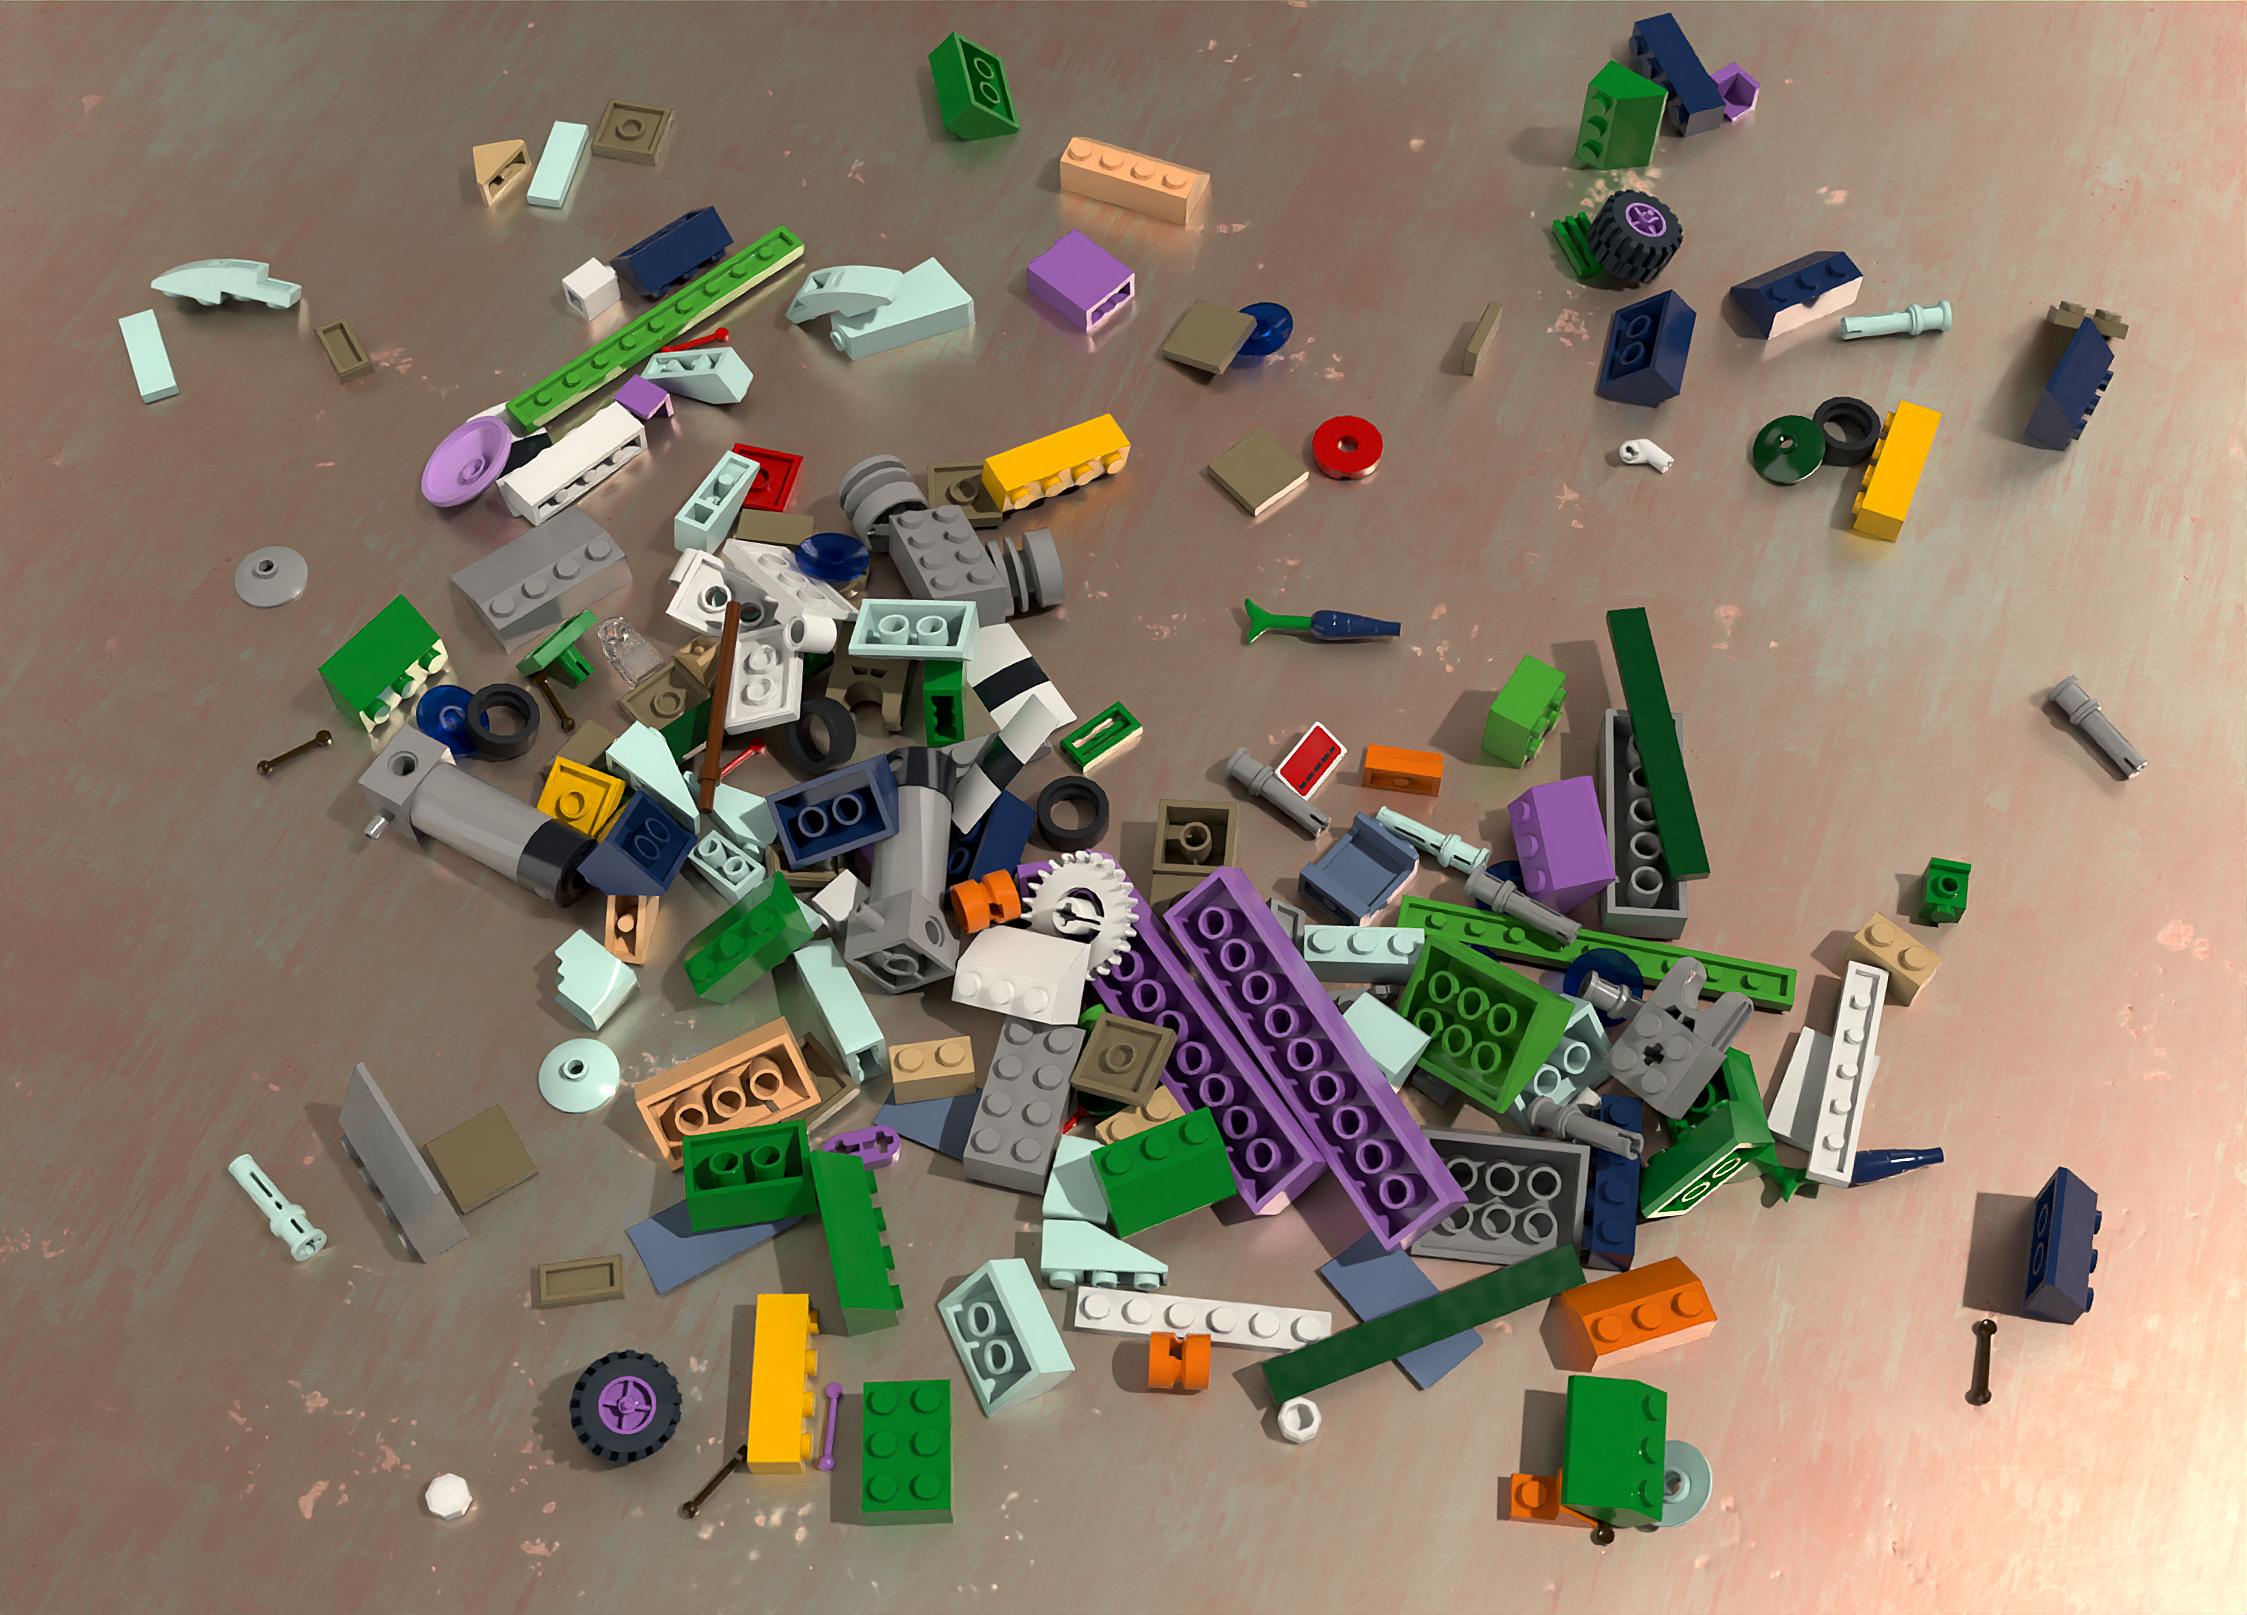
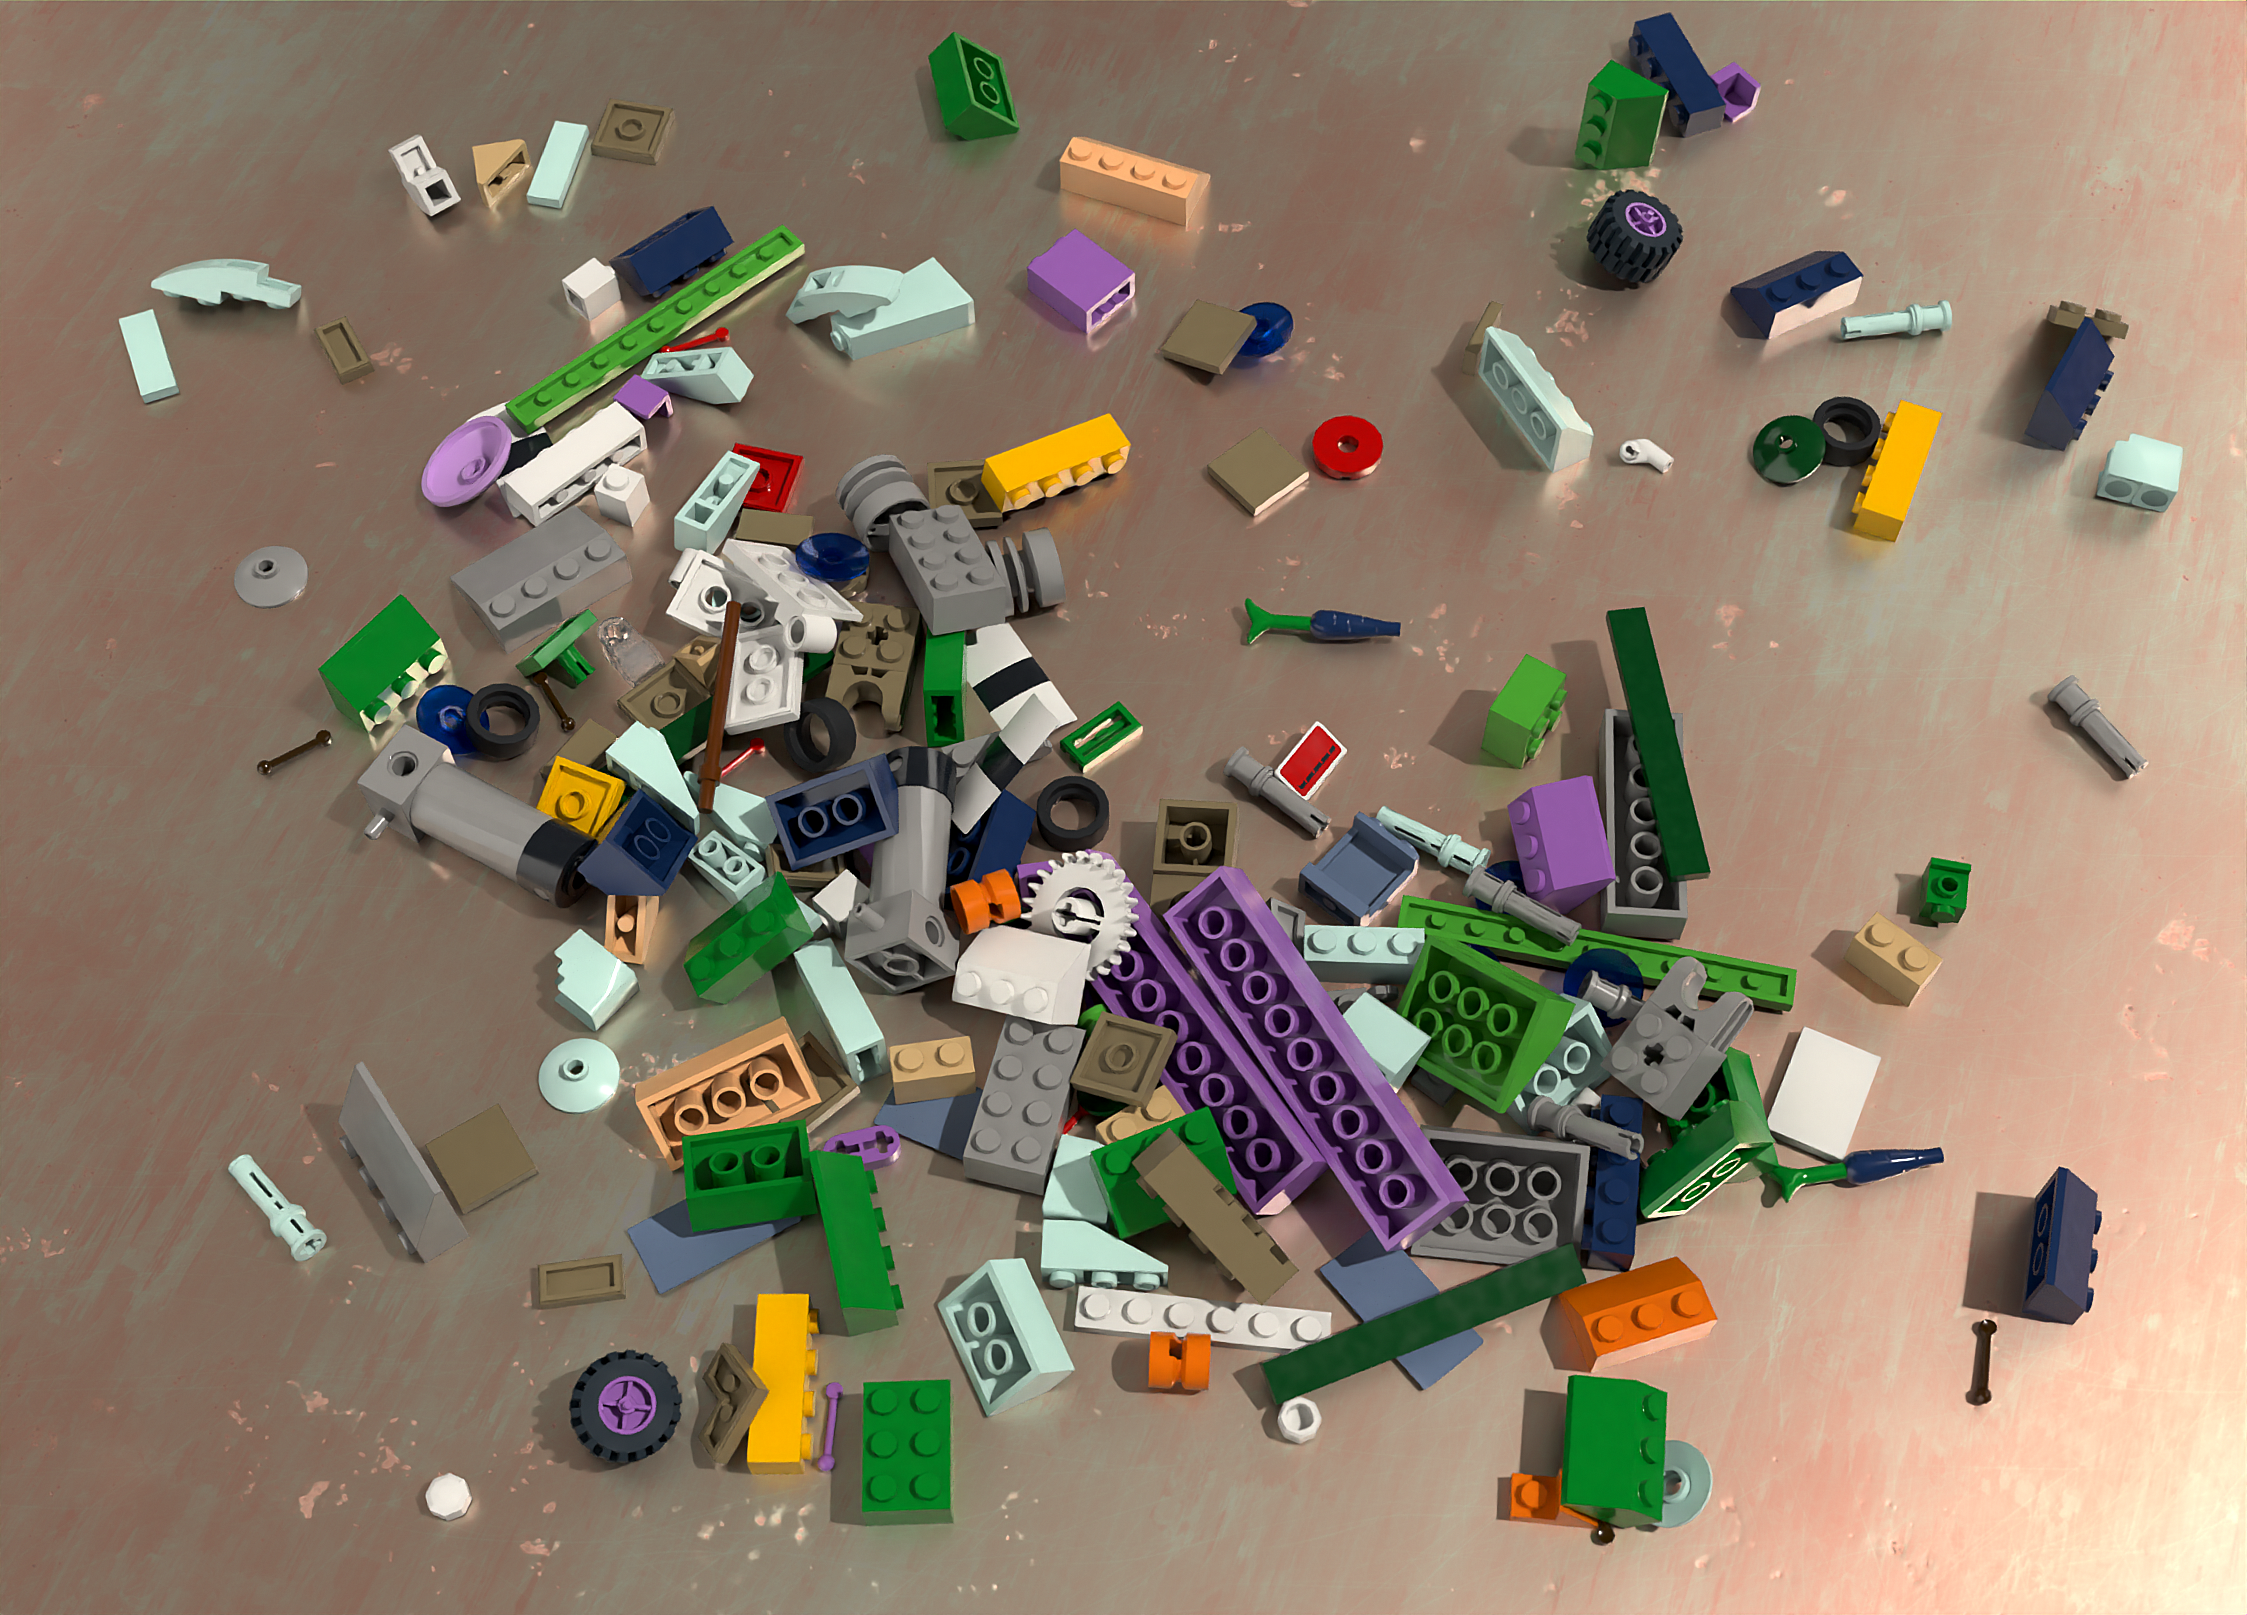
(422, 178): none -> white brick
(621, 494): none -> white brick
(691, 1508): dark brown hinge -> none
(739, 1399): none -> dark tan tile
(916, 630): light aqua slope -> none
(1214, 1217): none -> dark tan wedge
(1403, 770): orange panel -> none
(1533, 400): none -> light aqua slope
(1579, 230): green tile -> none
(1648, 349): dark blue slope -> none
(1847, 1075): white plate -> none
(2142, 472): none -> light aqua piece

